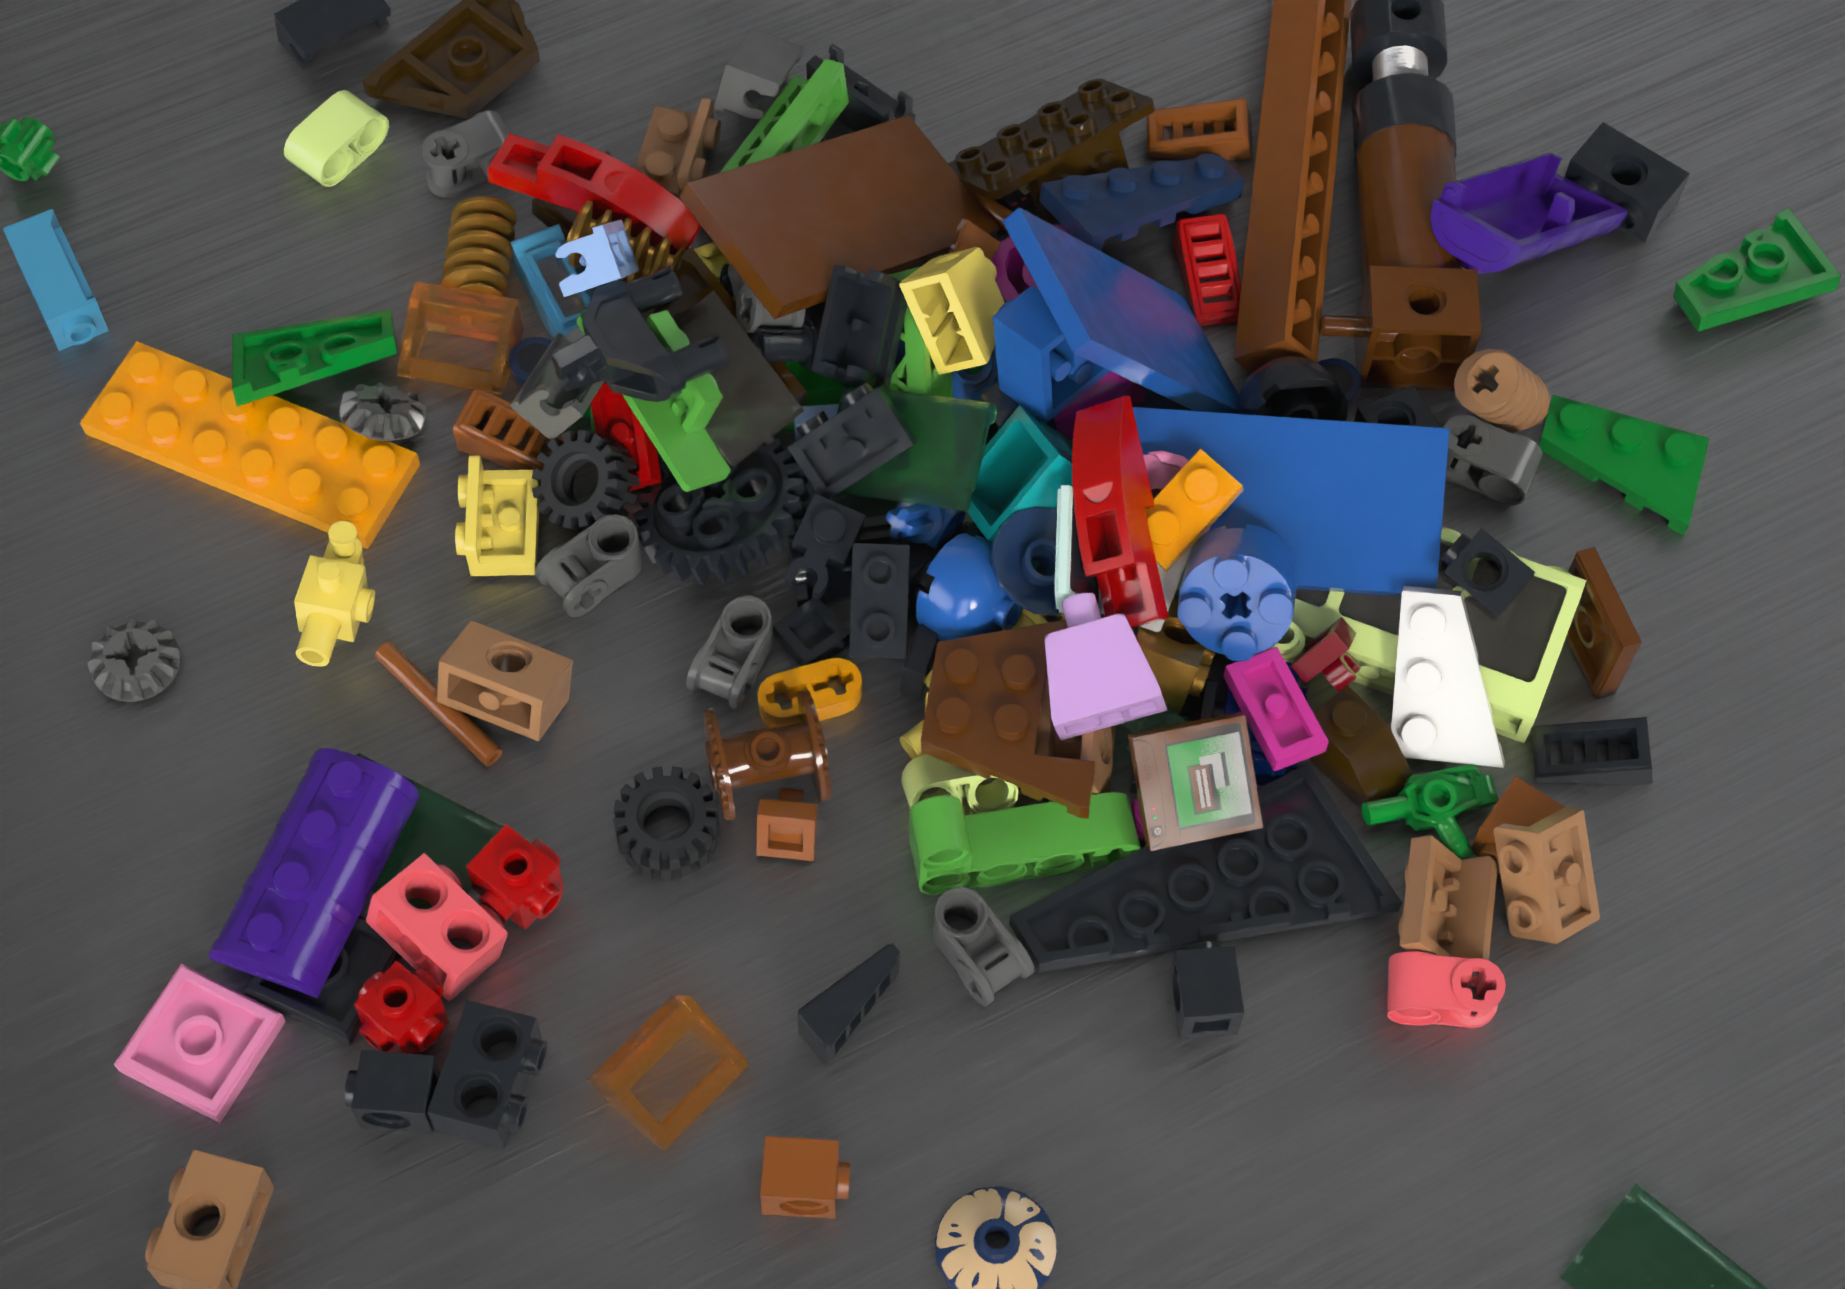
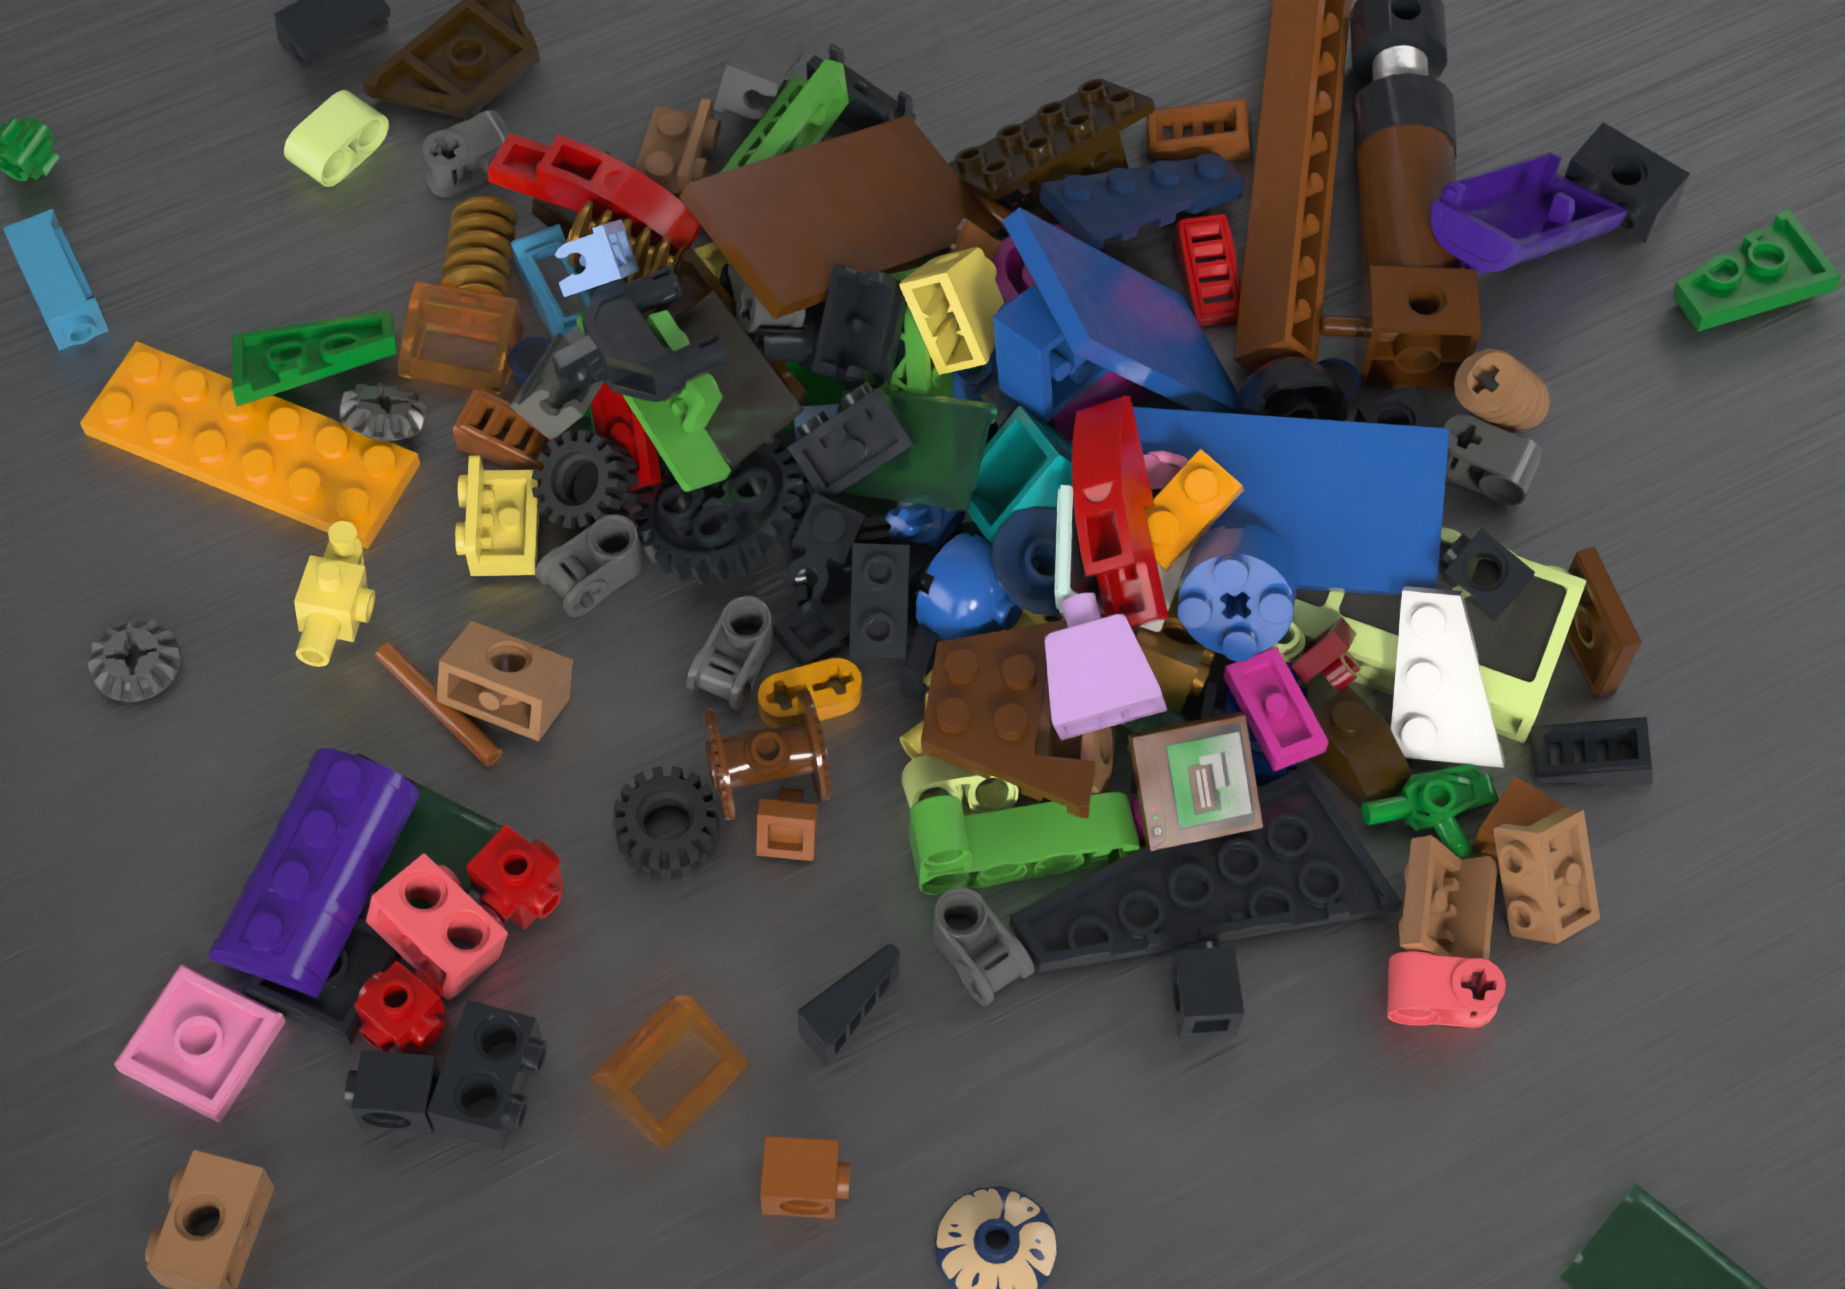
(1638, 457): green wing -> none

